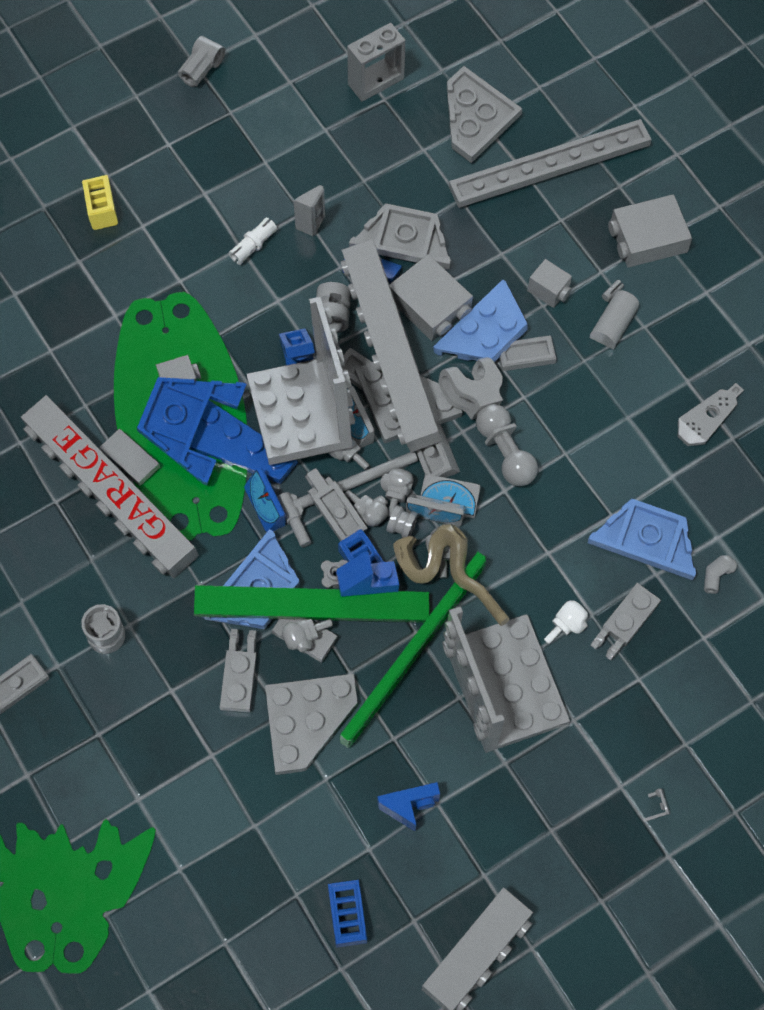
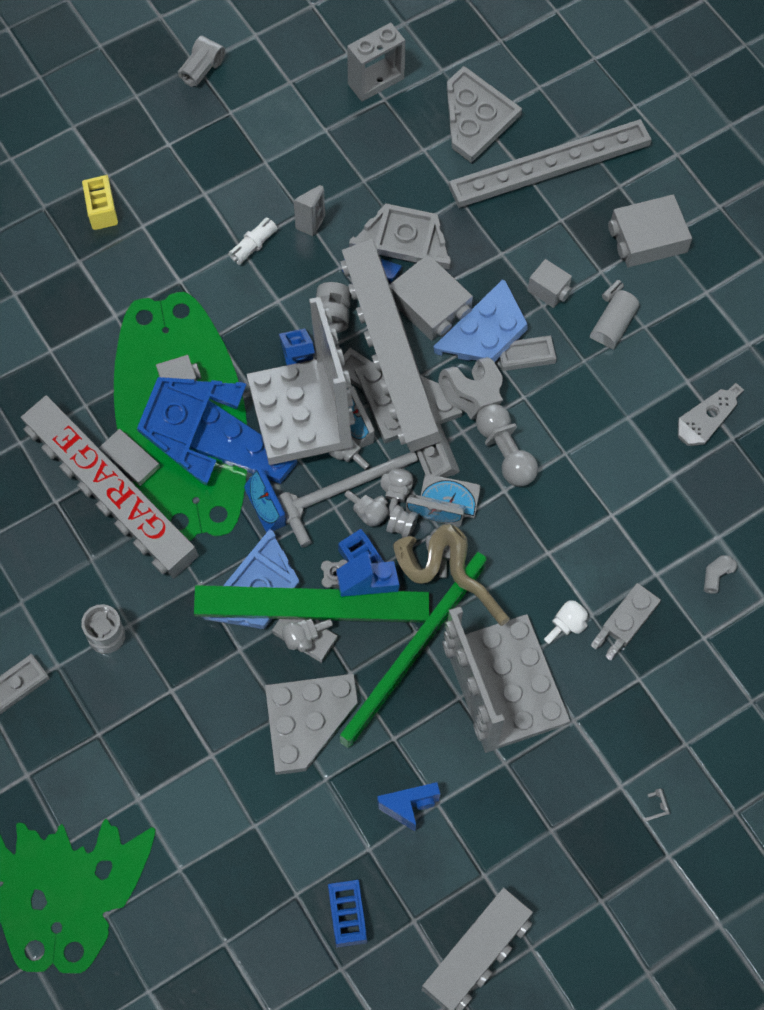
(239, 674): light grey hinge -> none
(334, 505): light grey hinge -> none
(649, 537): medium blue wing -> none

